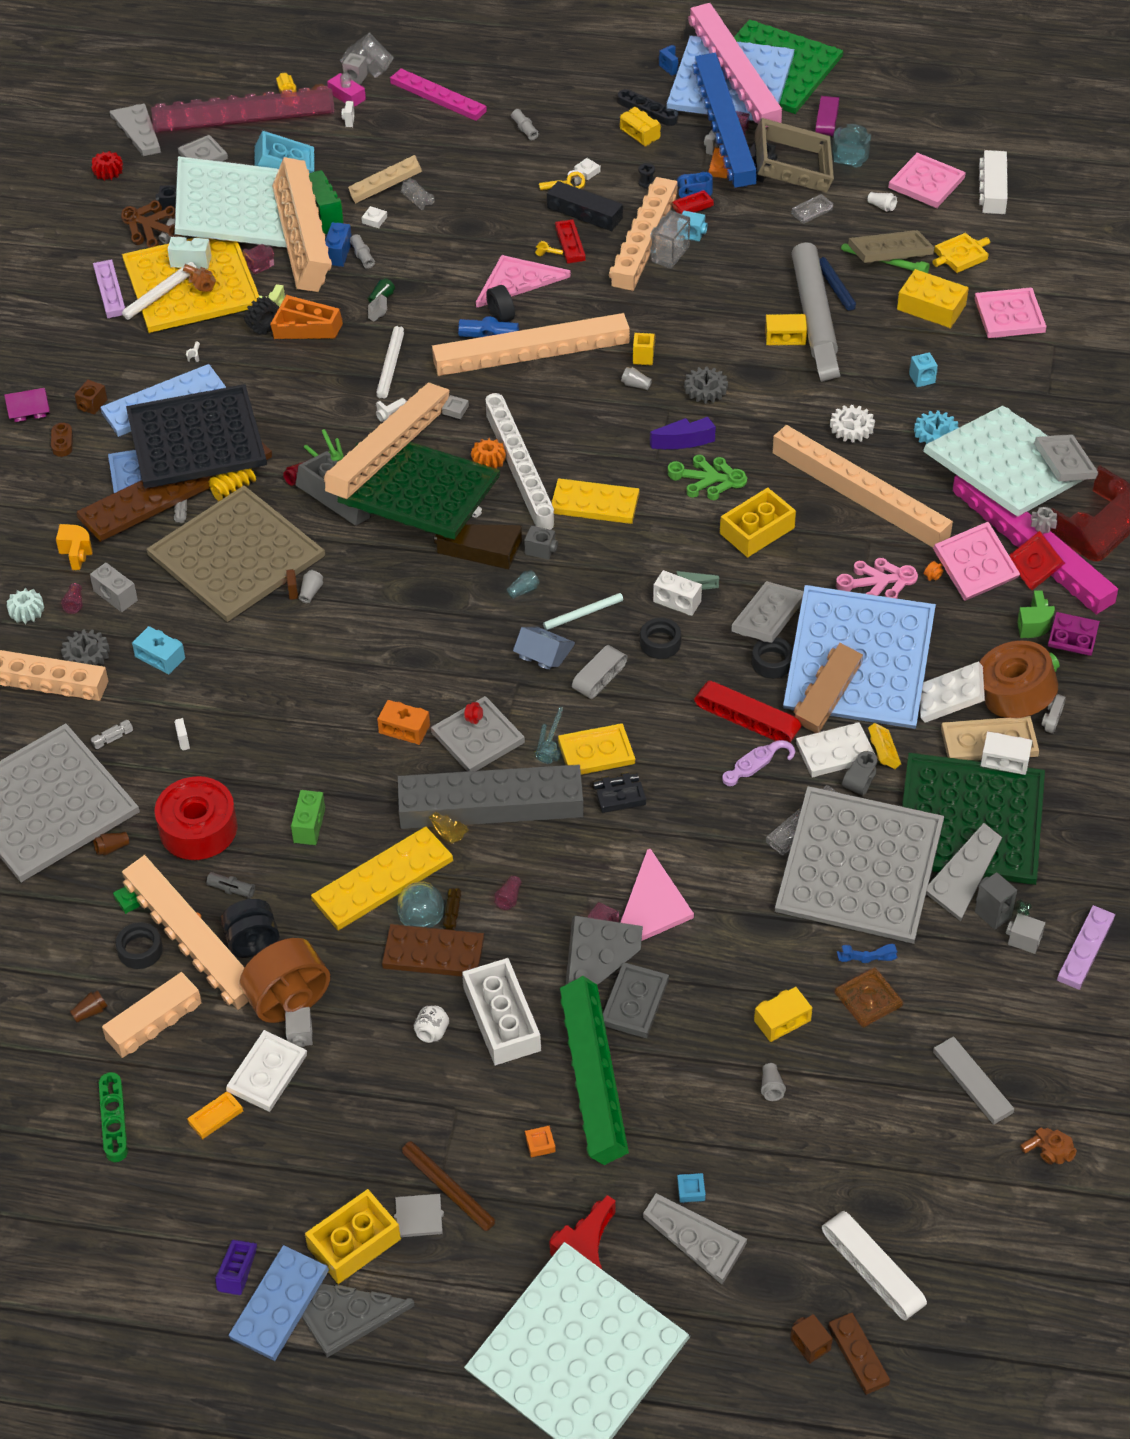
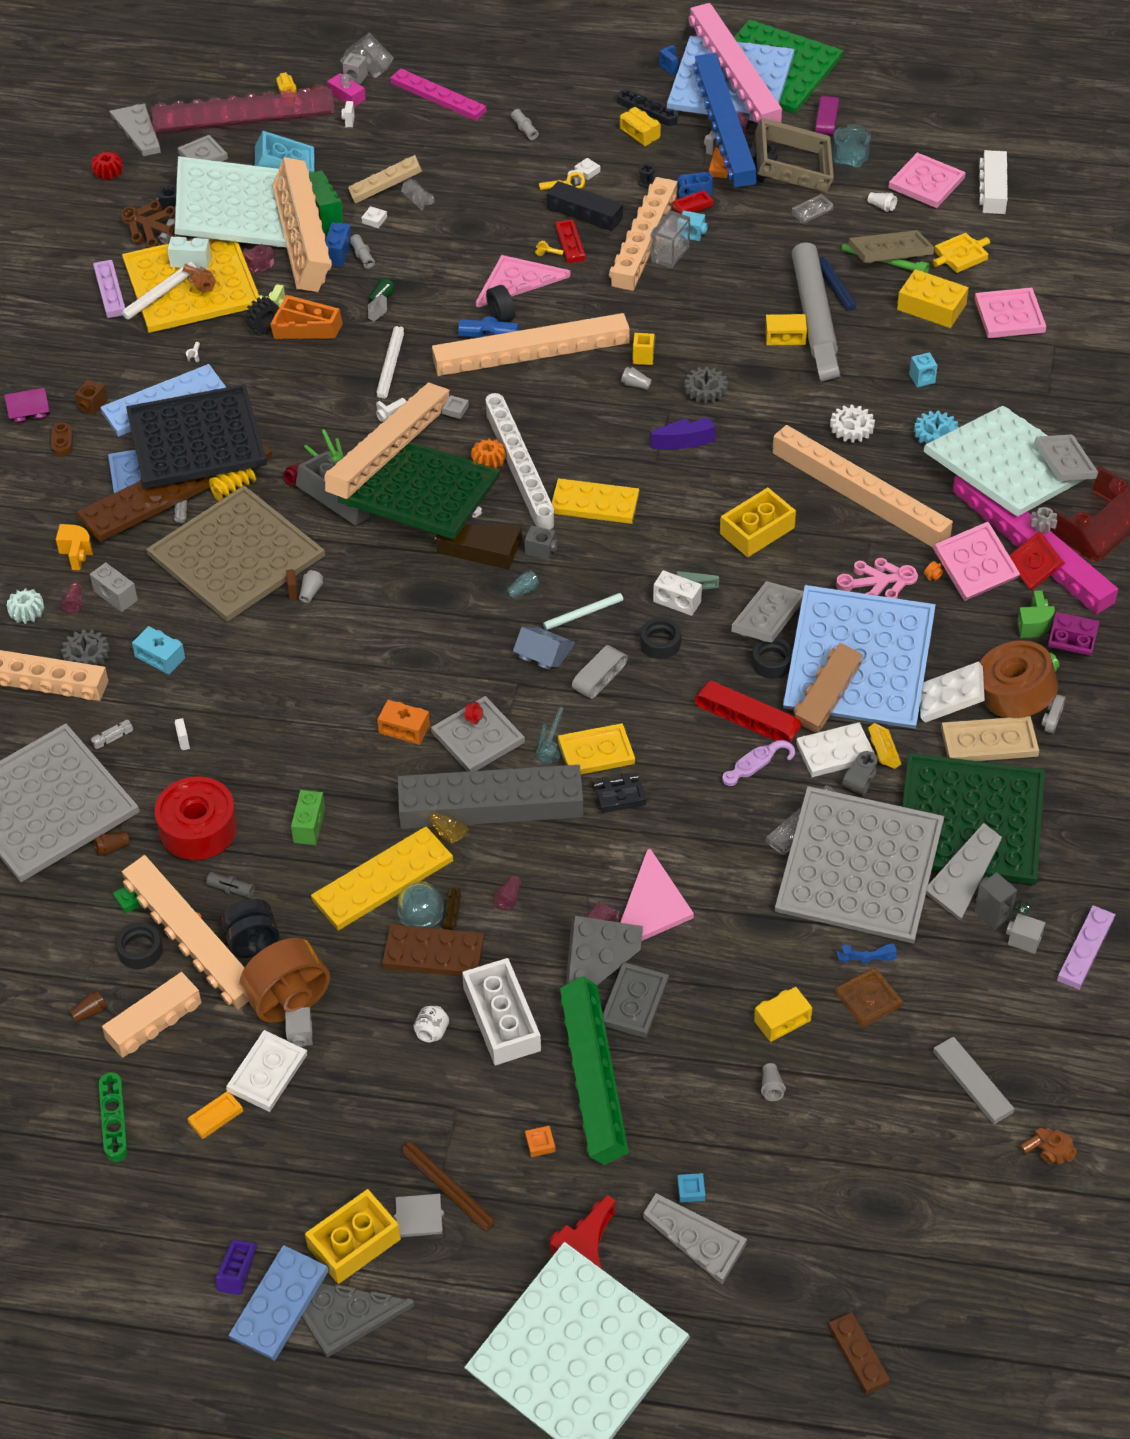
(732, 478): bright green plant -> none
(811, 1338): reddish brown brick -> none
(874, 1265): white beam -> none
(1006, 753): white brick -> none

